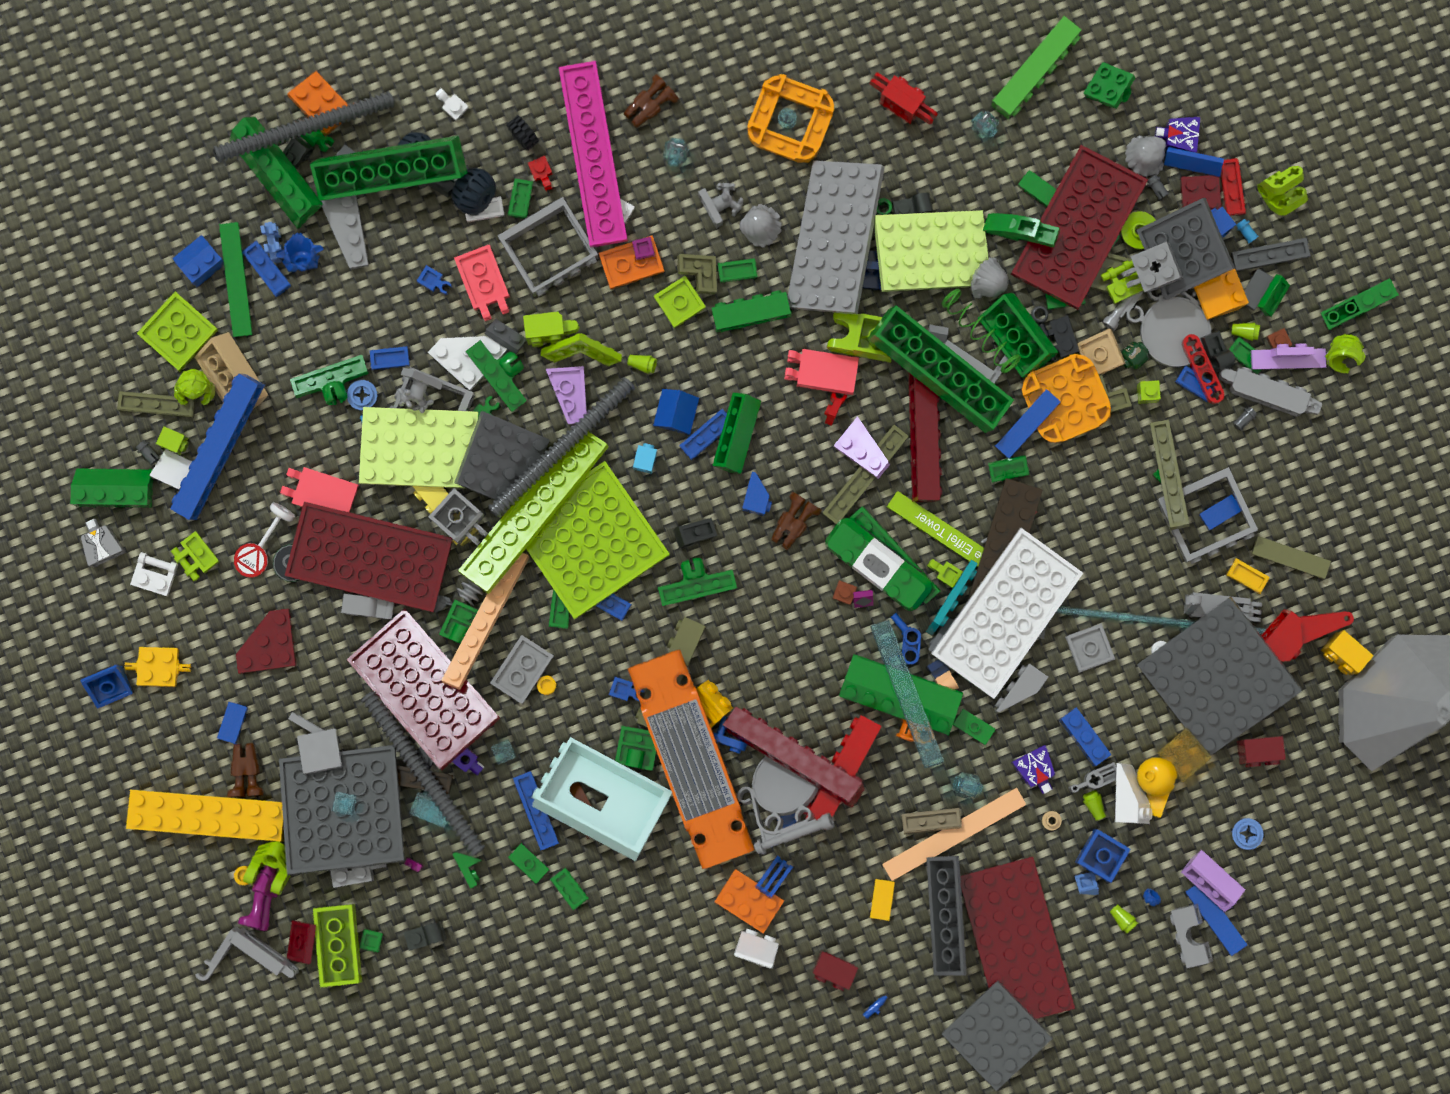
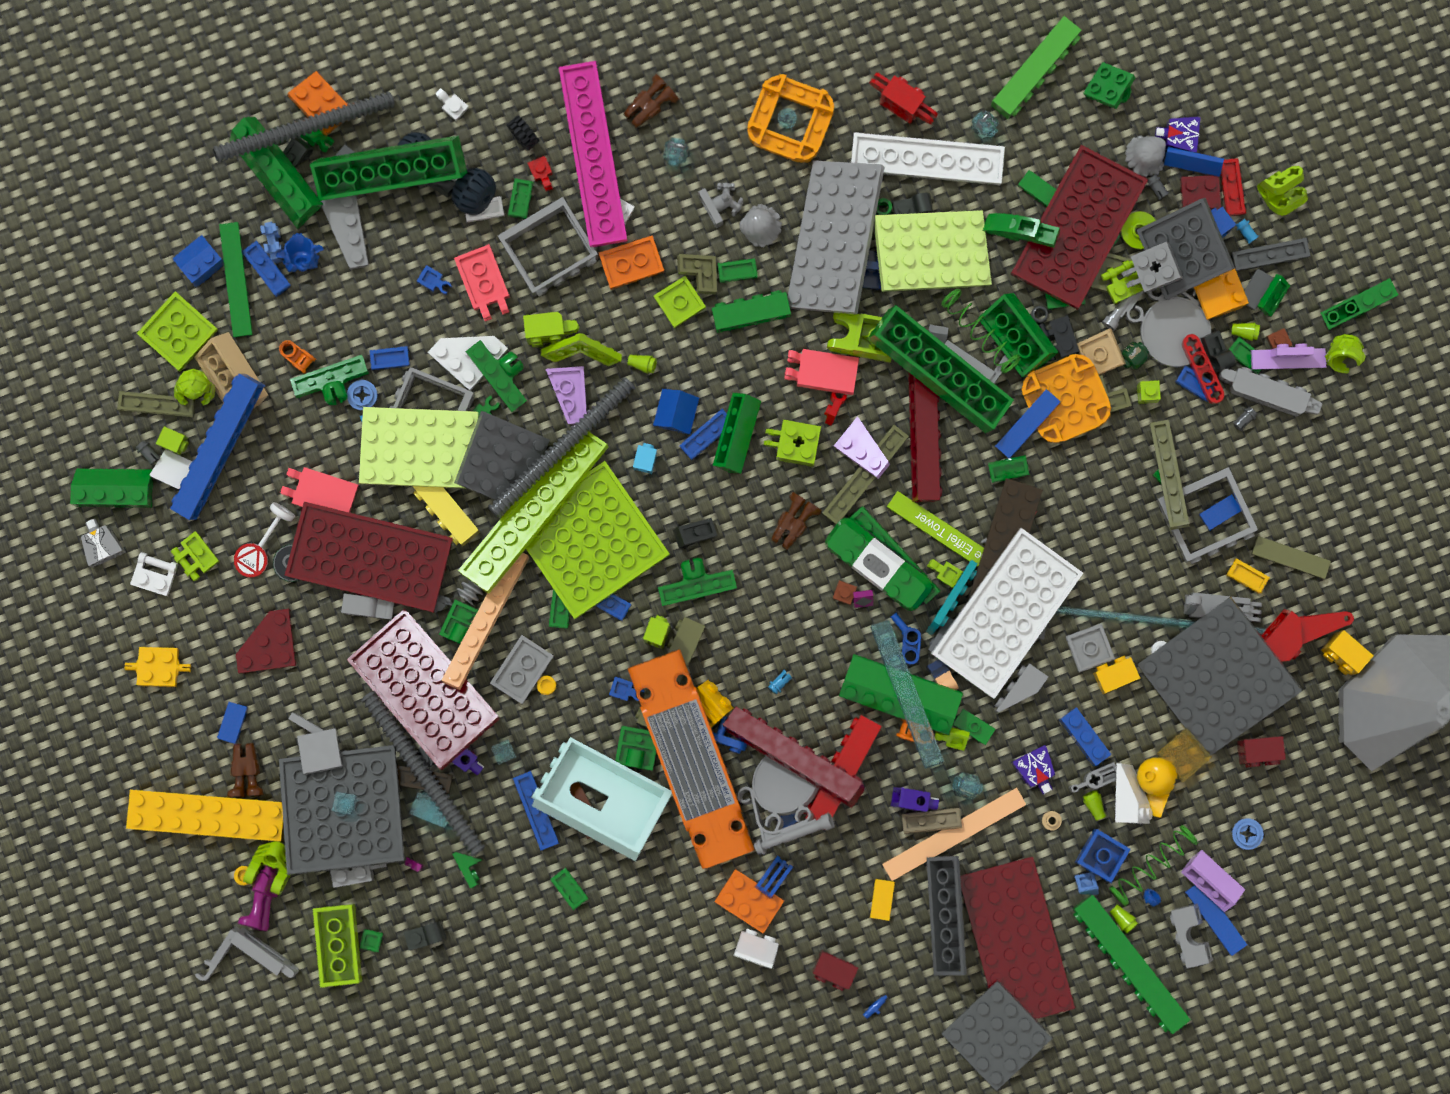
(107, 686): blue slope -> none
(298, 358): none -> orange piece
(301, 942): dark red tile -> none
(417, 390): light grey piece -> none
(460, 529): light grey hinge -> none
(505, 336): dark grey plate -> none
(528, 863): green plate -> none
(643, 248): magenta tile -> none
(657, 632): none -> lime brick
(756, 497): blue slope -> none
(779, 682): none -> dark azure pin
(787, 449): none -> lime hinge
(907, 799): none -> dark purple torso
(930, 158): none -> white plate
(956, 738): none -> lime plate
(989, 279): light grey hair -> none
(1116, 675): none -> yellow brick
(1131, 964): none -> green brick
(1185, 832): none -> bright green piece

